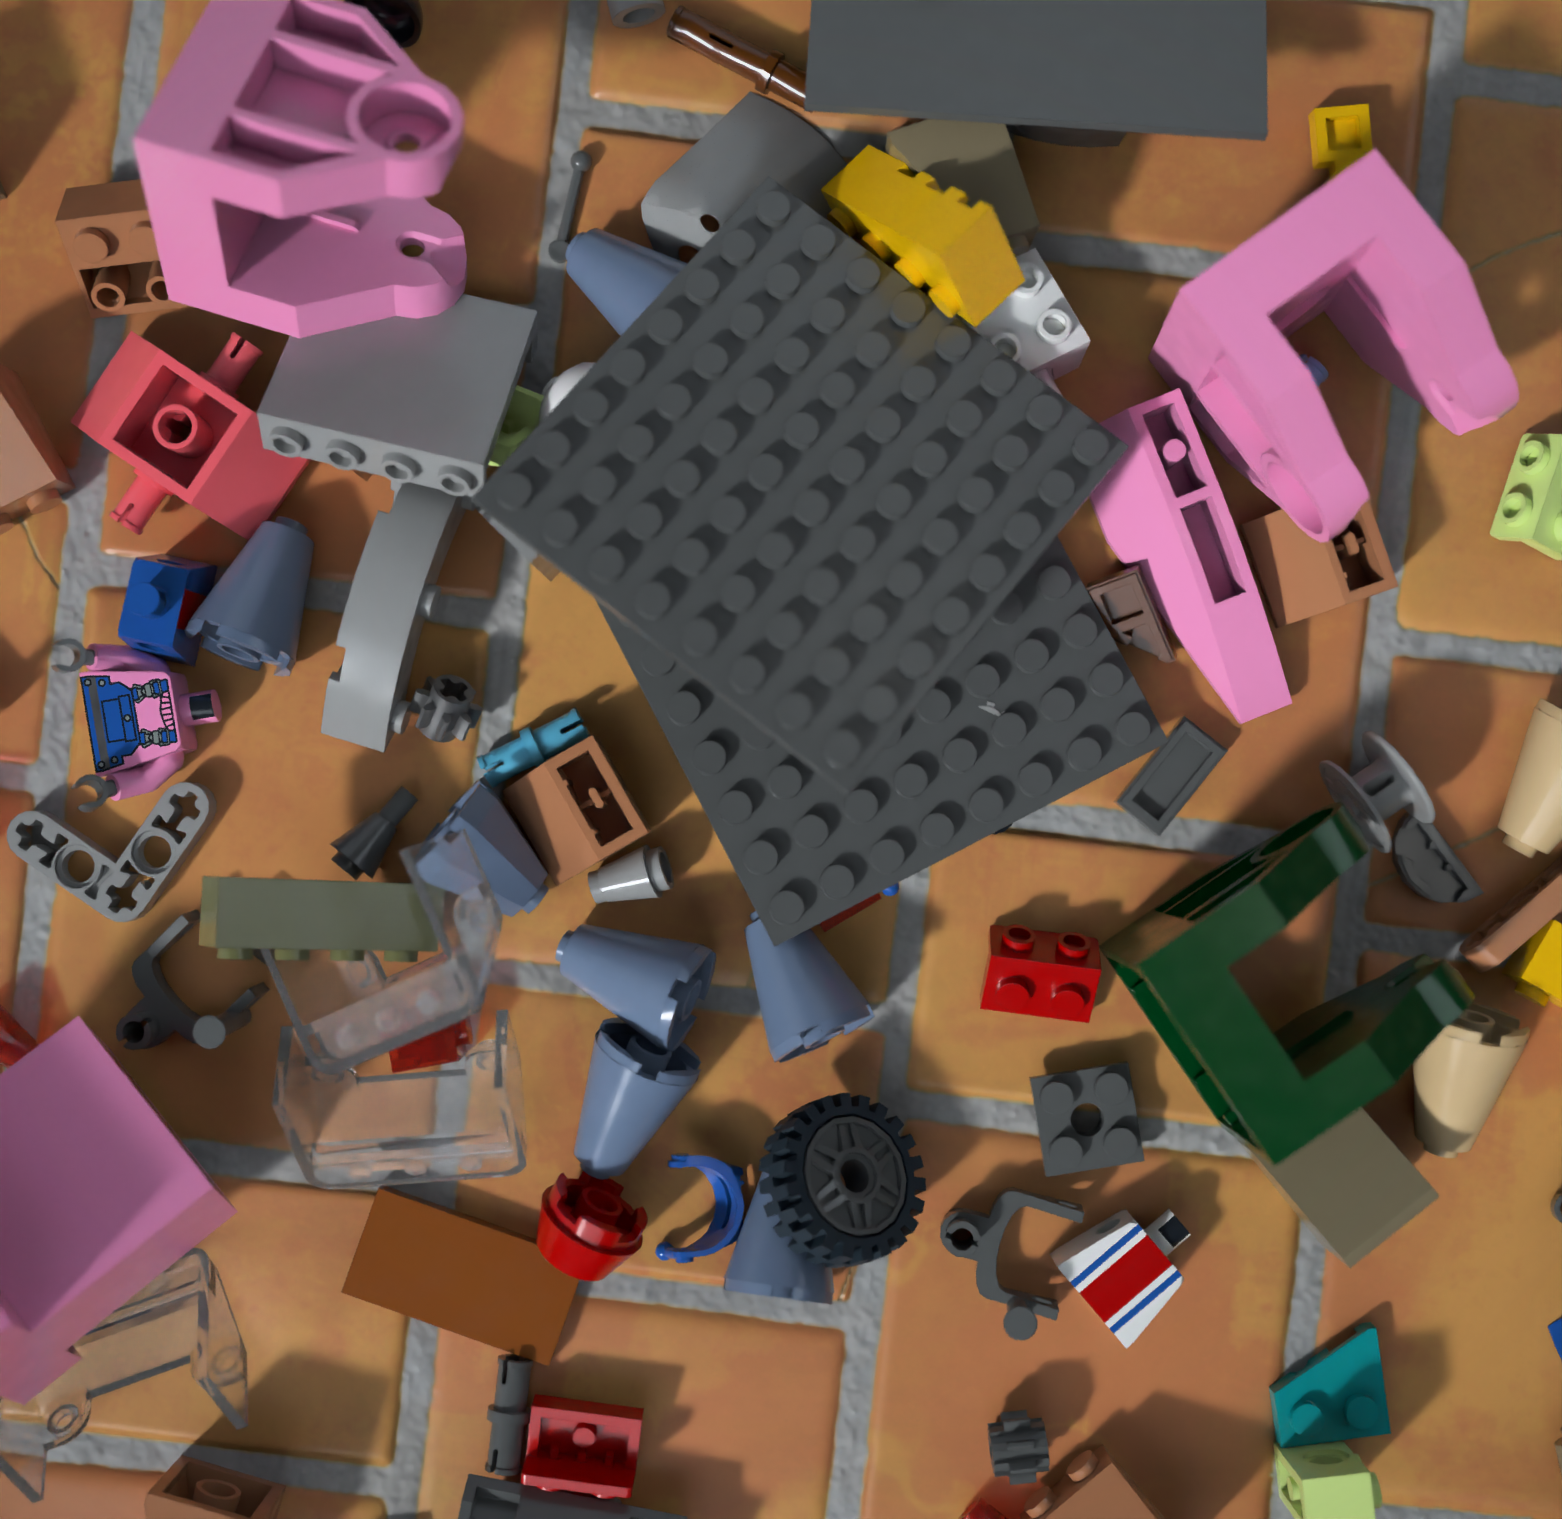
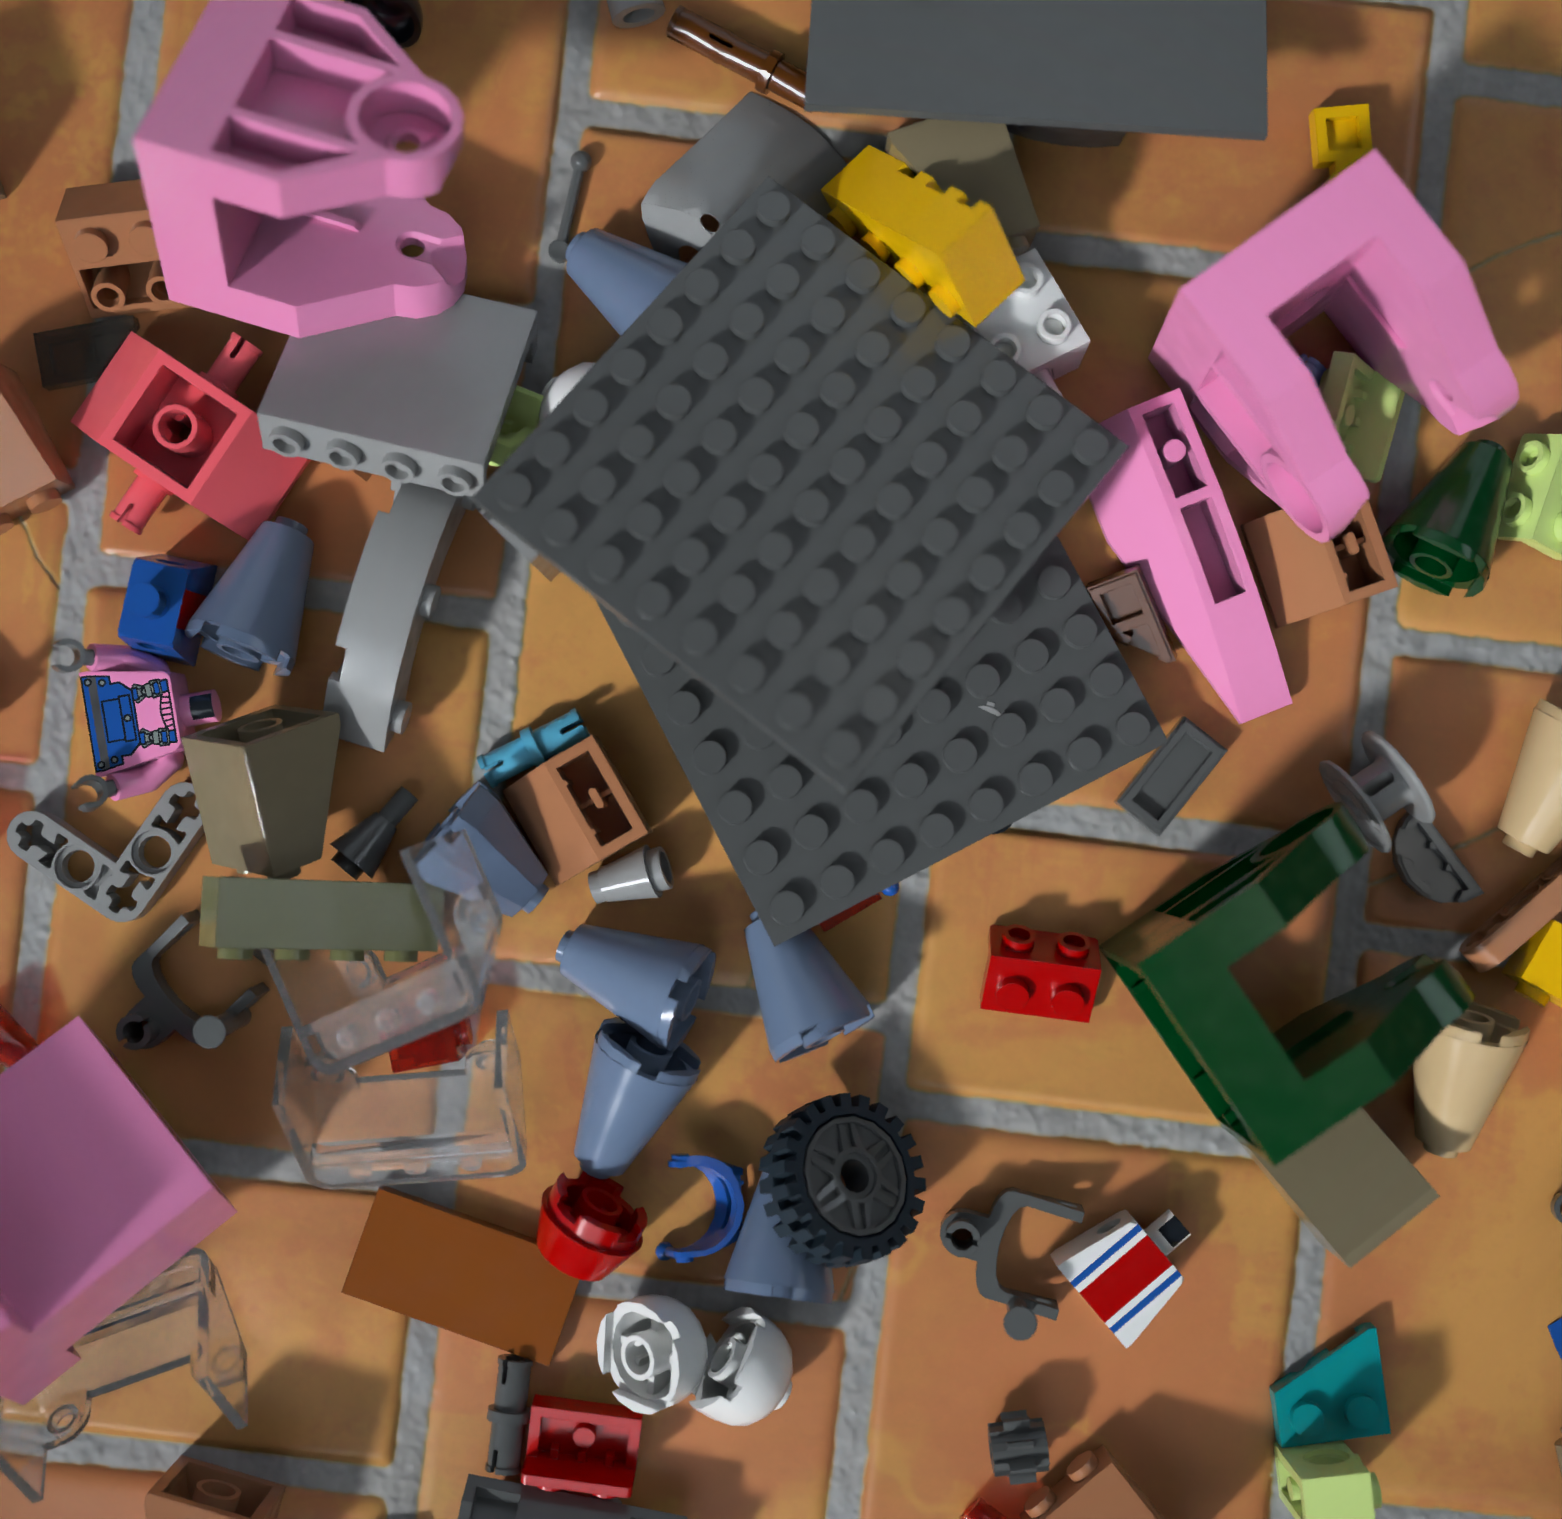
(80, 352): none -> clear smoke tile
(265, 787): none -> dark tan slope
(445, 708): flat silver gear -> none
(652, 1352): none -> white cylinder
(745, 1370): none -> white cylinder
(1114, 1138): dark grey piece -> none
(1362, 410): none -> yellowish green bracket
(1453, 522): none -> dark green cone

